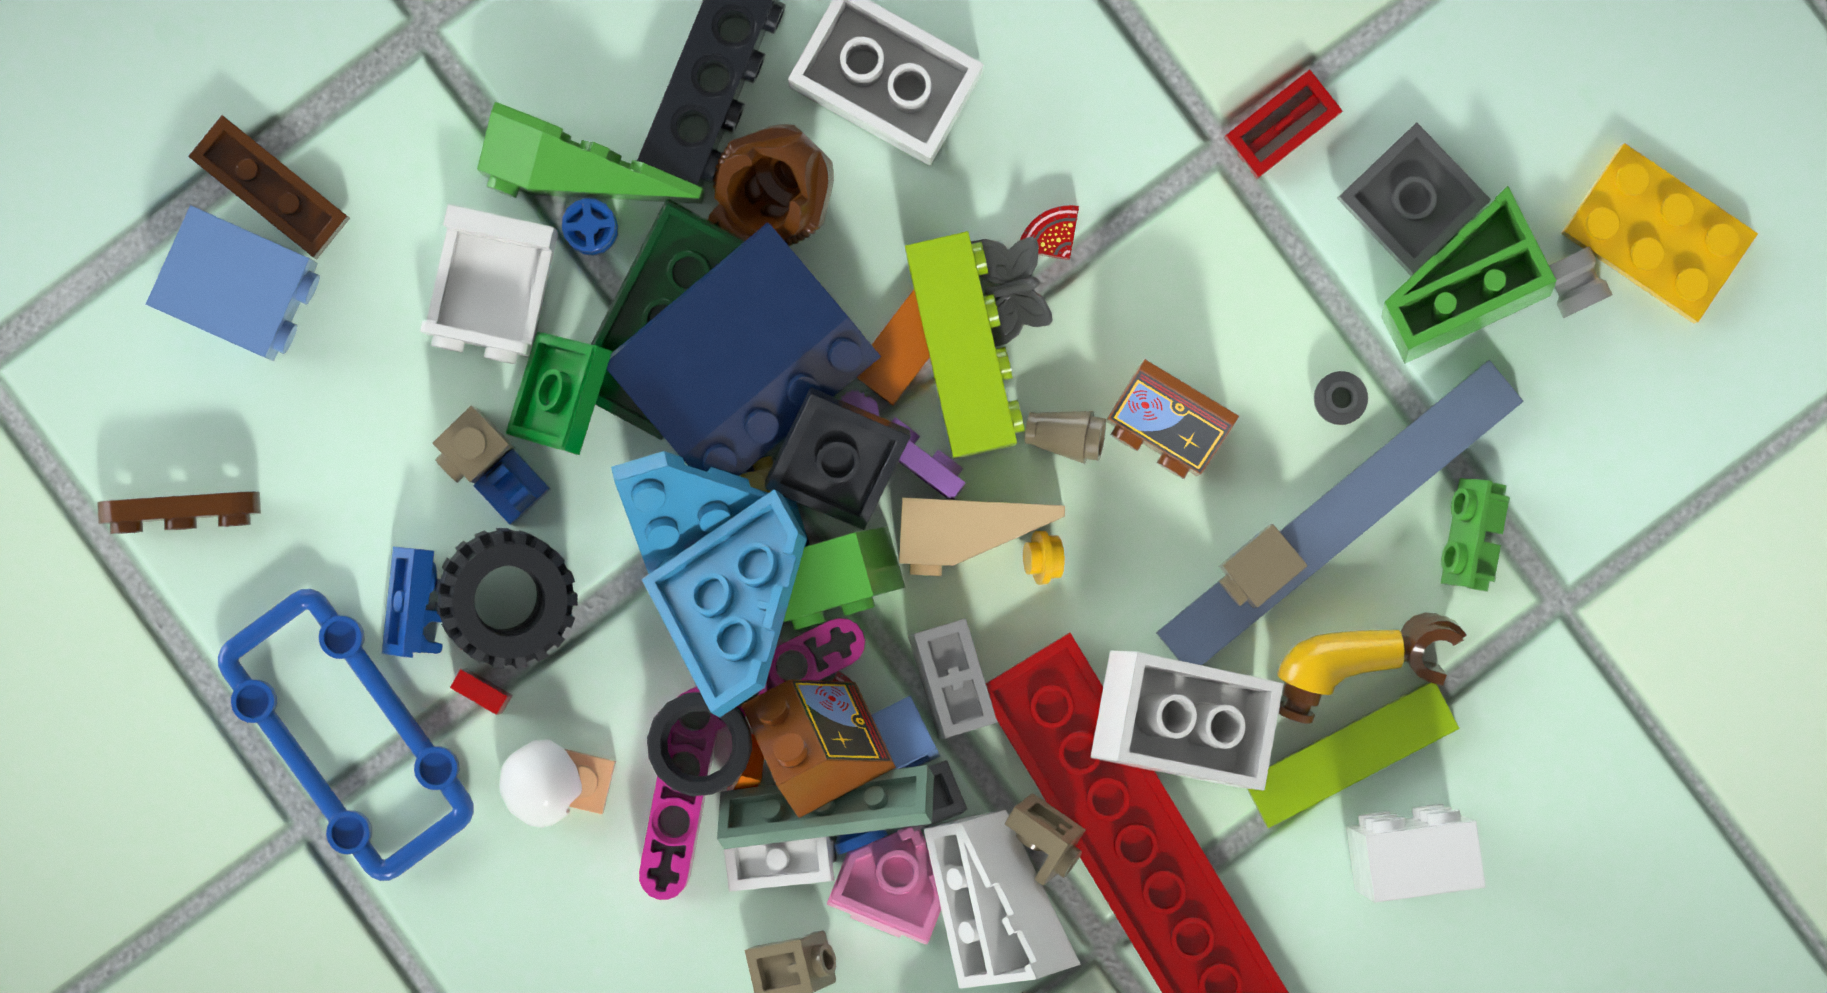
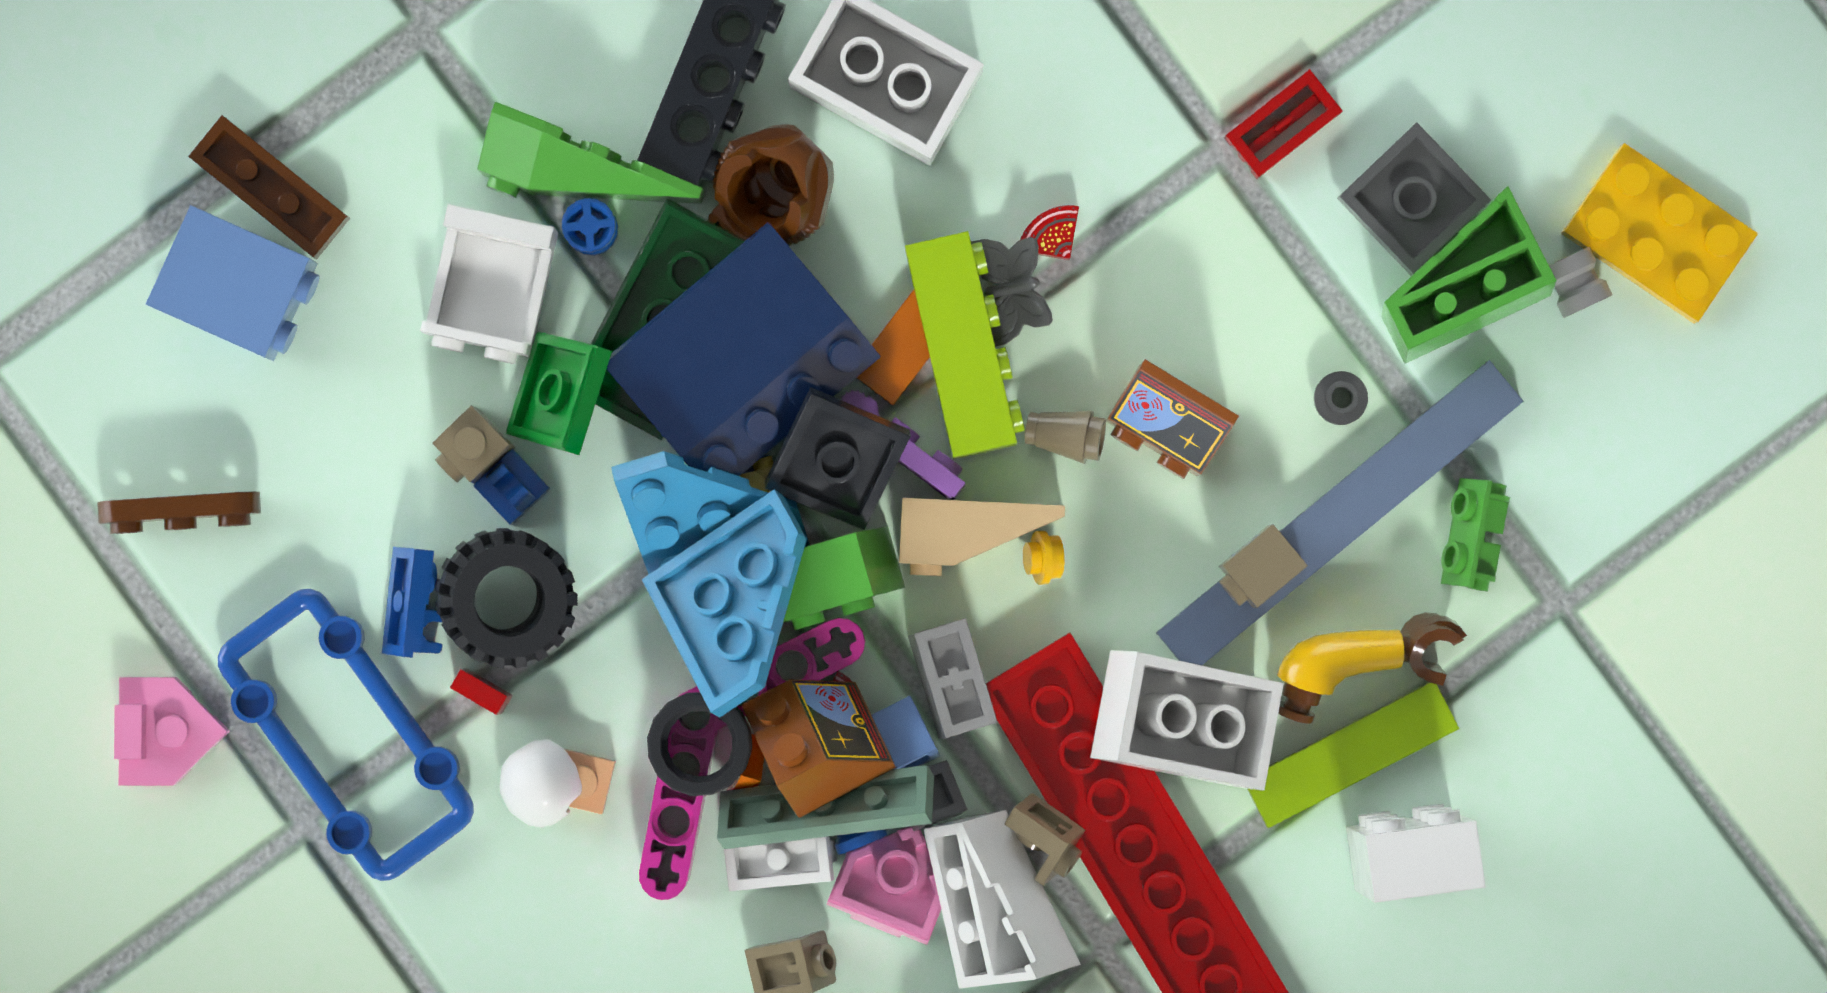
(160, 731): none -> bright pink plate

